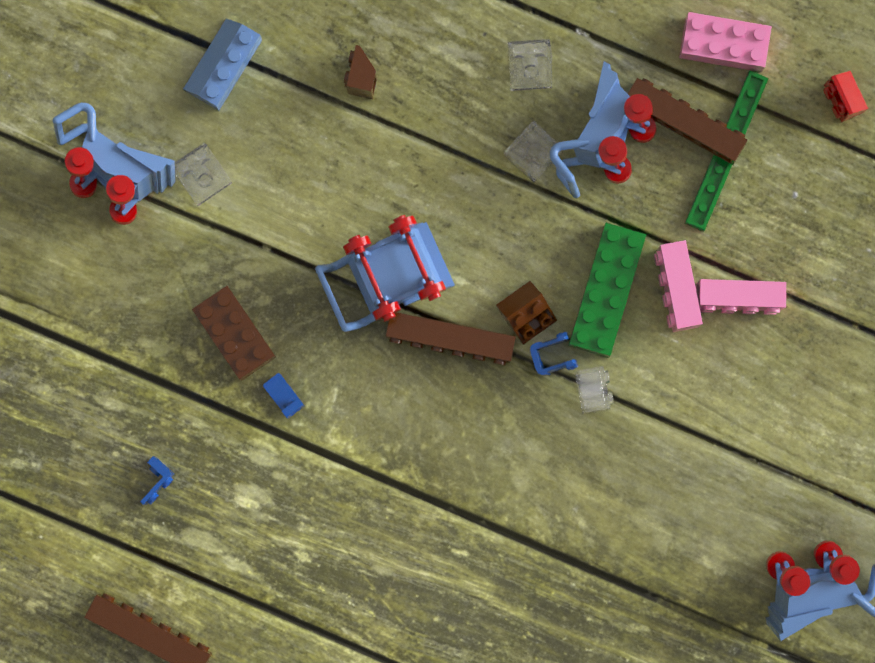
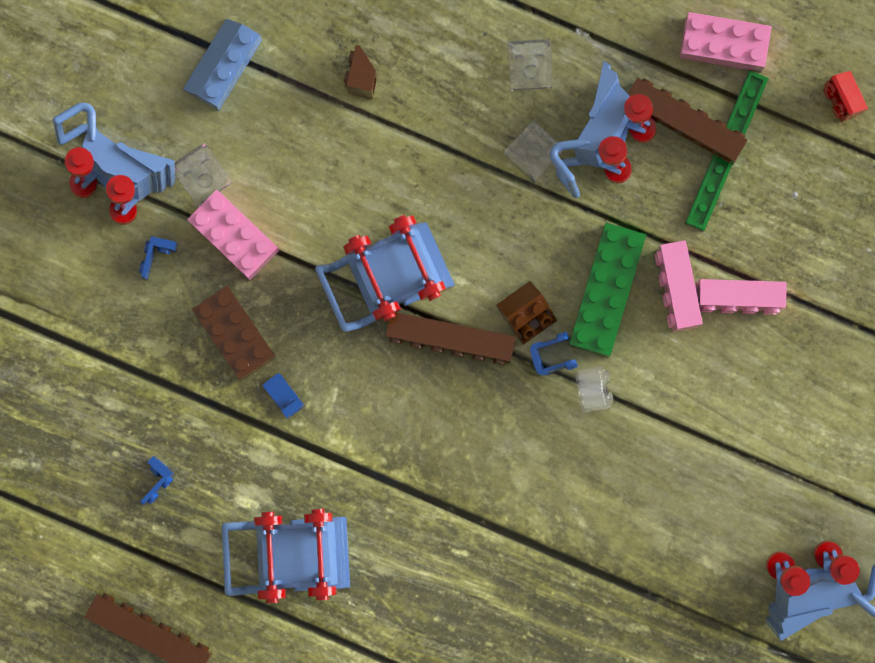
(164, 246): none -> blue bracket
(233, 234): none -> bright pink brick
(297, 555): none -> medium blue piece

